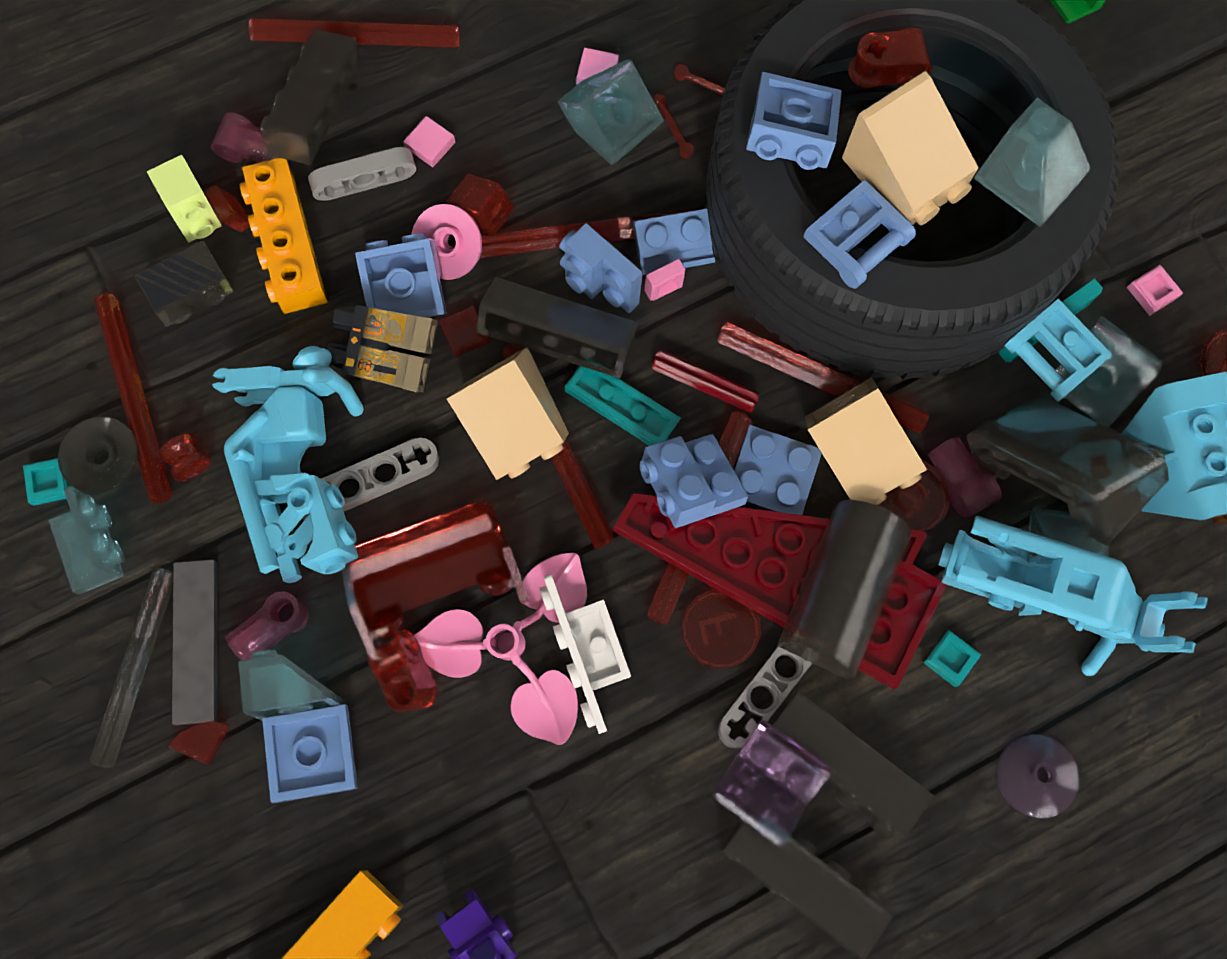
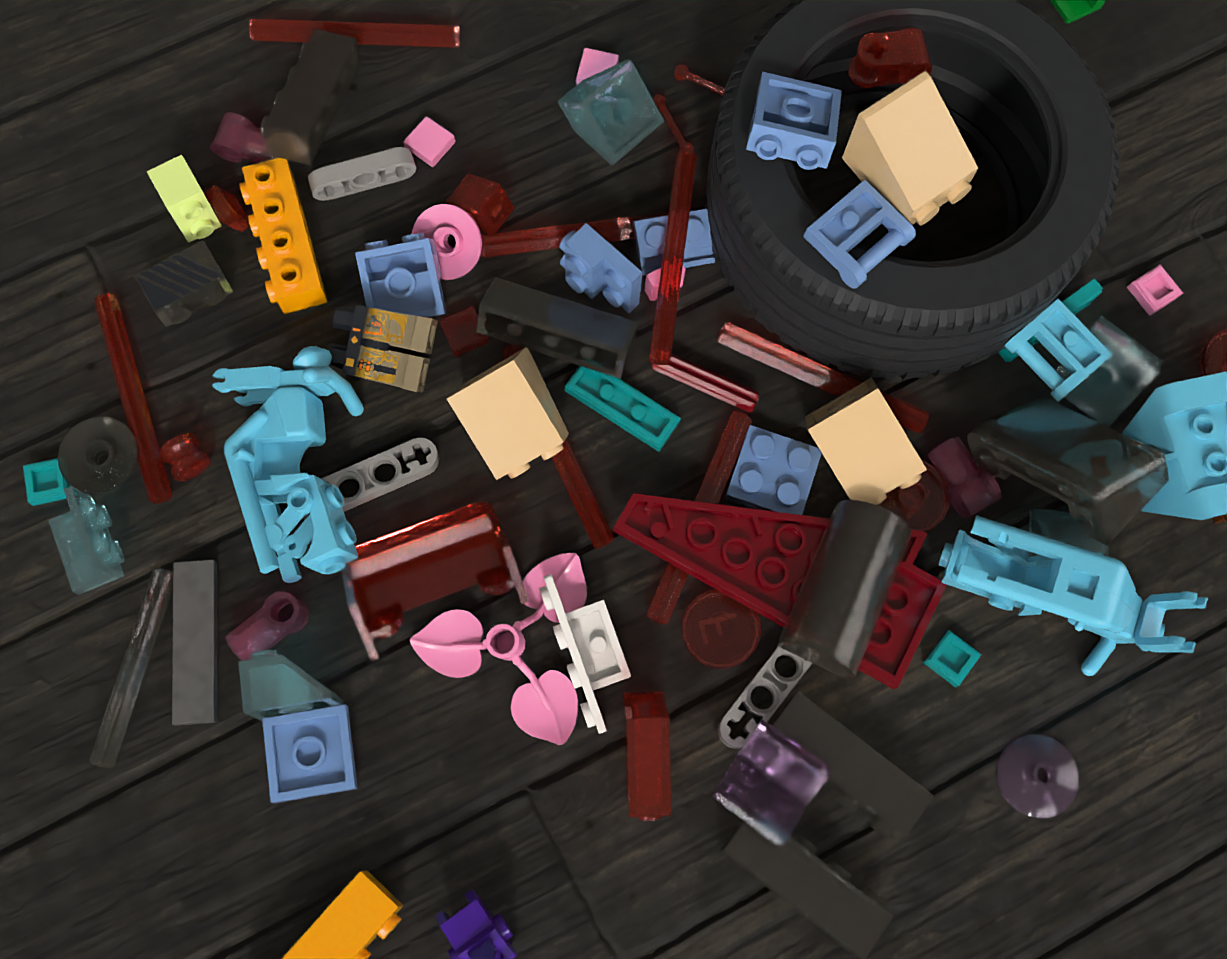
(200, 741): clear red tile -> none
(399, 667): clear red piece -> none
(647, 755): none -> clear red slope
(673, 258): none -> clear red axle
(691, 479): medium blue plate -> none
(1036, 163): clear light blue slope -> none

